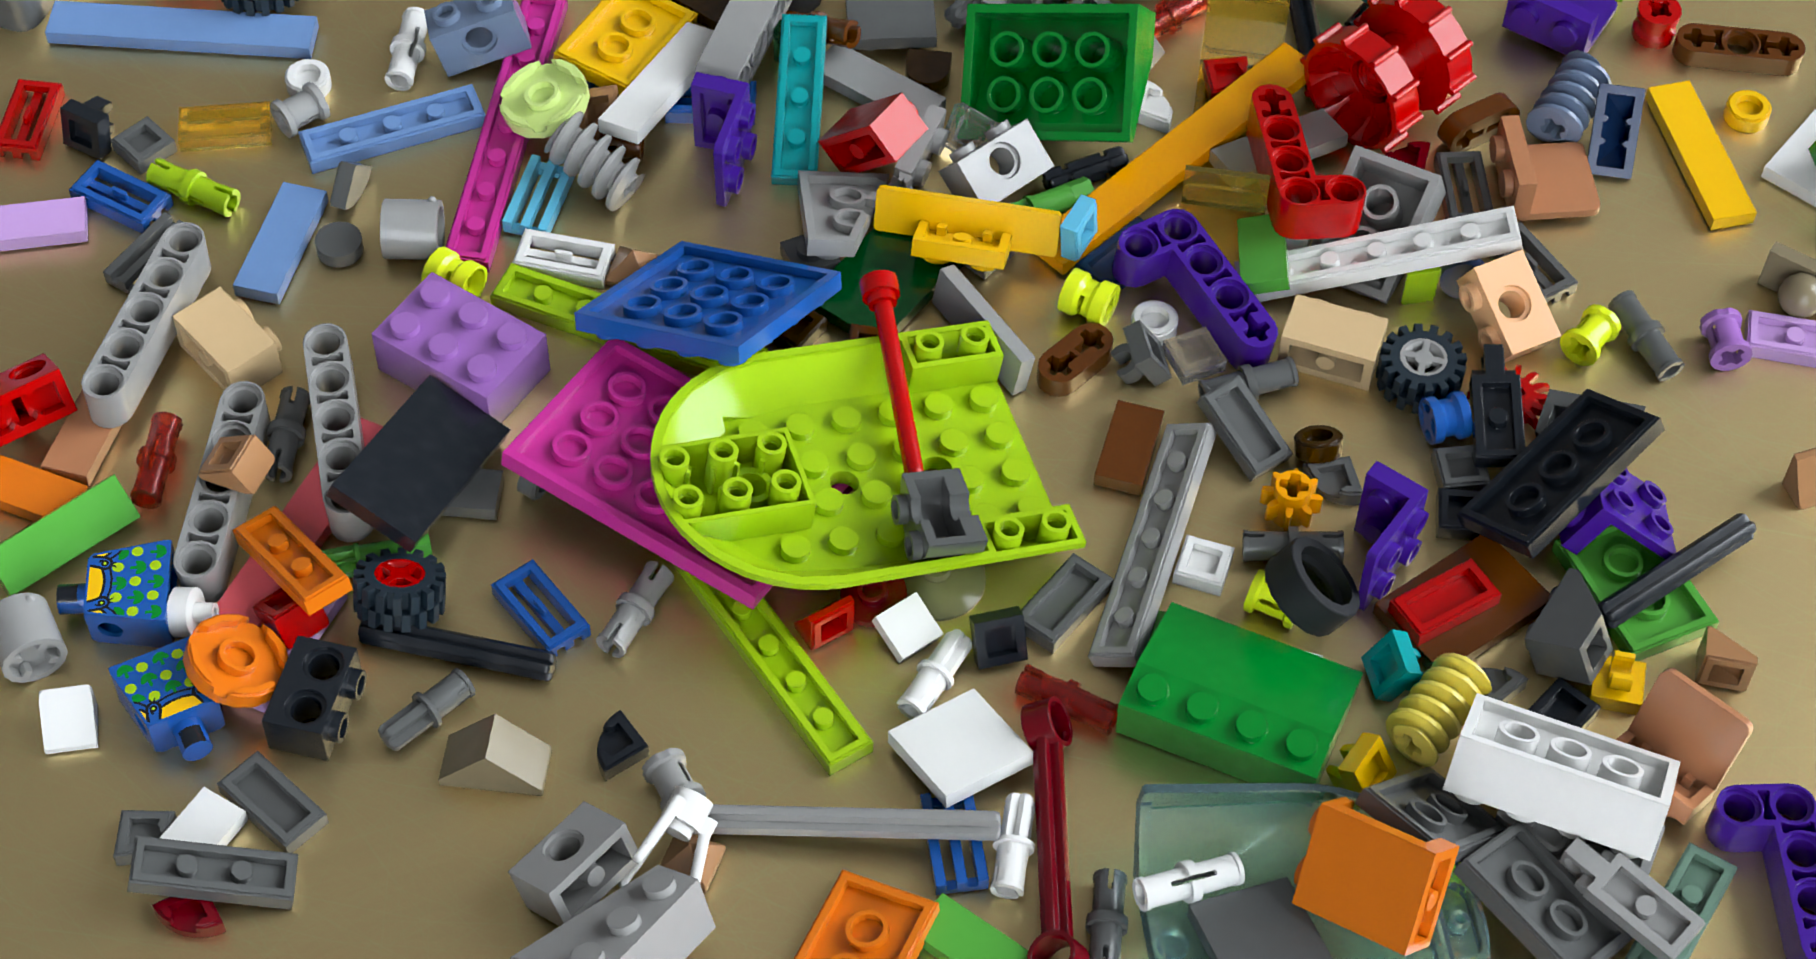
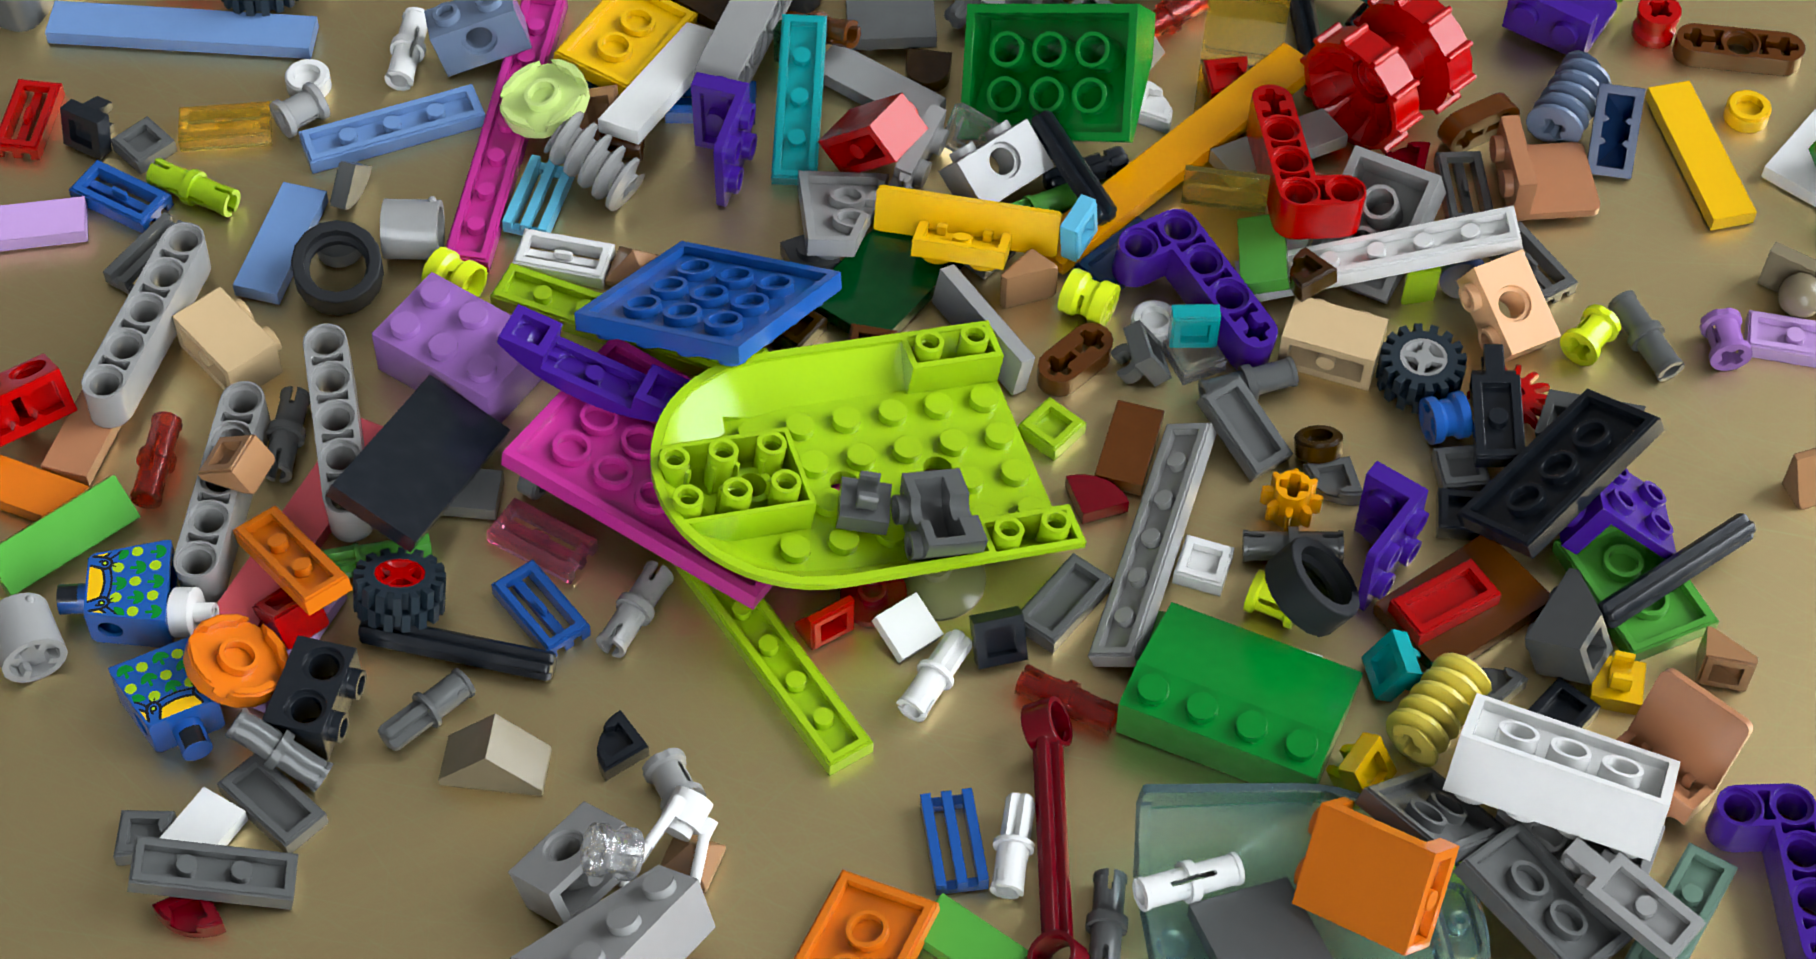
(68, 718): white slope -> none
(279, 749): none -> dark grey pin
(332, 234): none -> black tyre
(536, 545): none -> clear pink tile
(583, 373): none -> dark purple slope
(612, 851): none -> clear wheel
(856, 822): light grey axle -> none
(864, 504): none -> dark grey tile
(880, 294): red piece -> none
(960, 748): white tile -> none
(1028, 280): none -> medium nougat slope
(1052, 428): none -> lime tile
(1072, 164): none -> black axle
(1095, 497): none -> dark red tile
(1194, 326): none -> teal tile
(1310, 274): none -> dark brown tile

